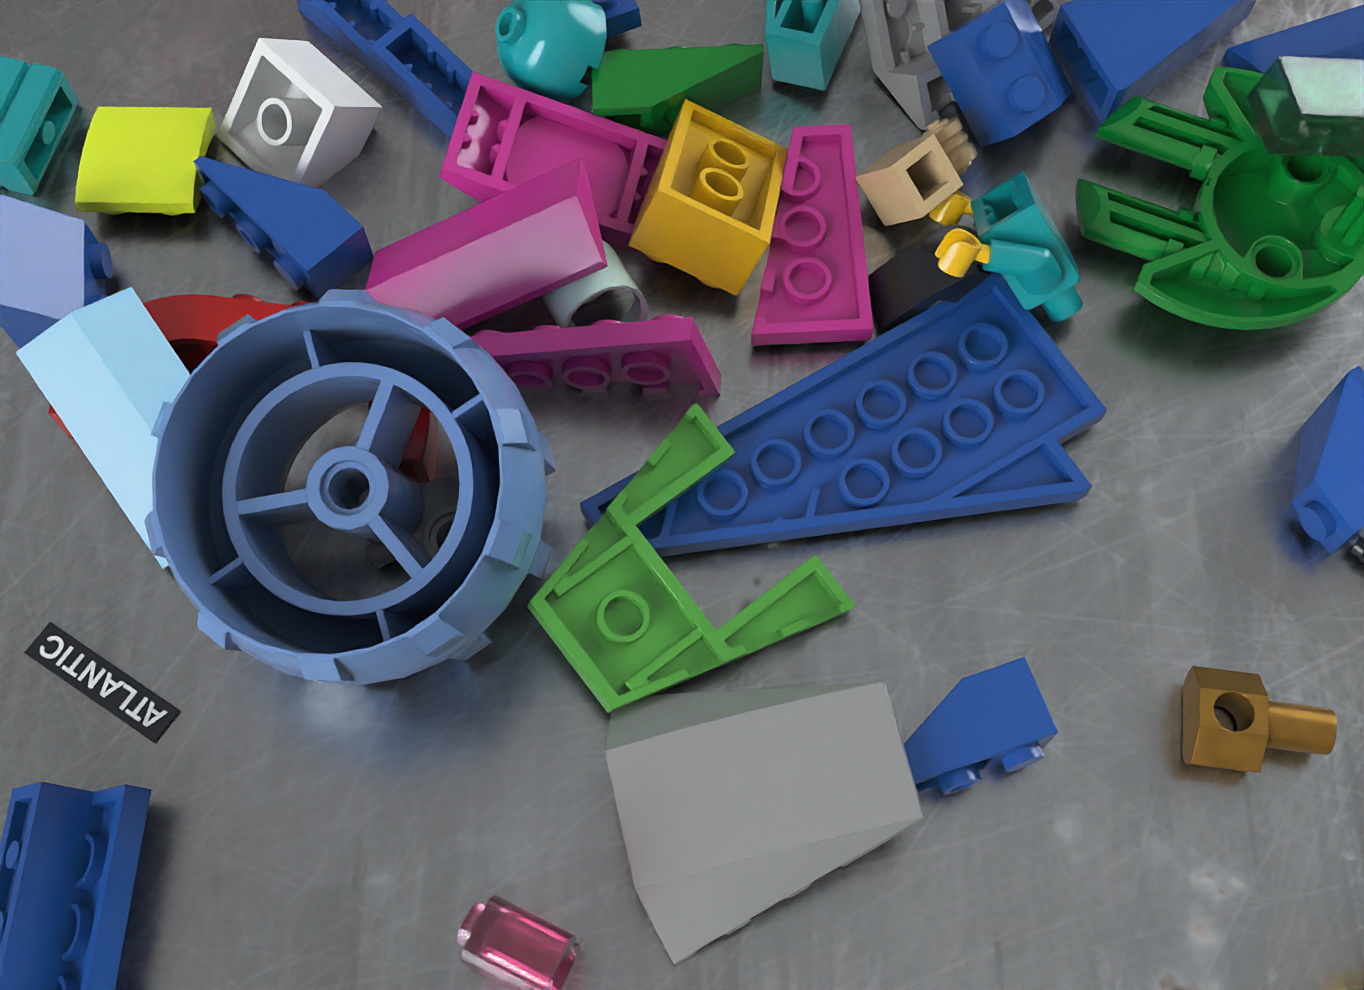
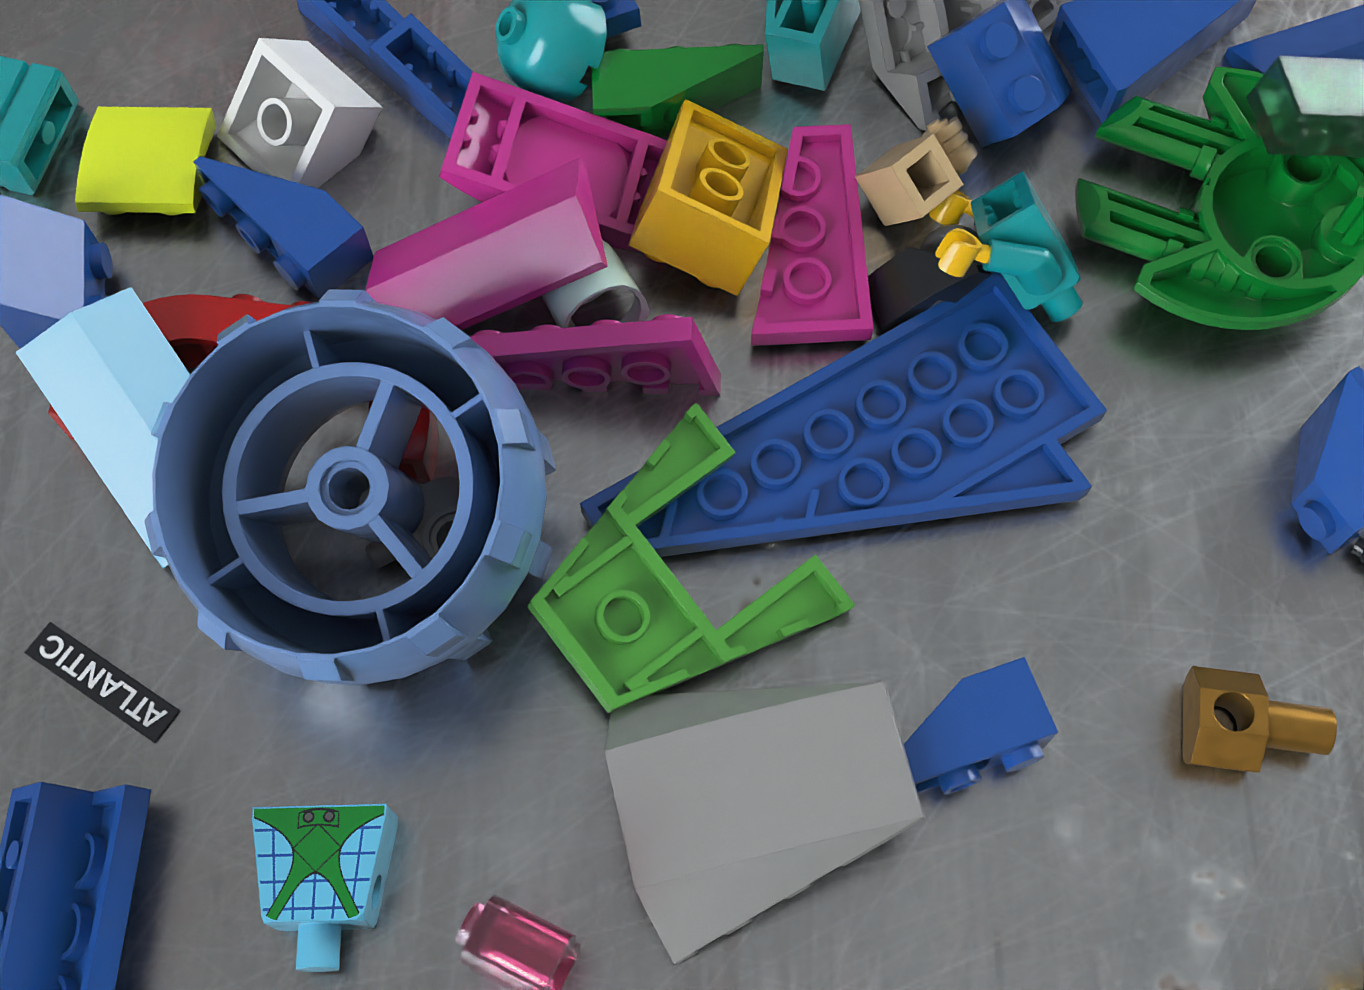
(322, 873): none -> torso

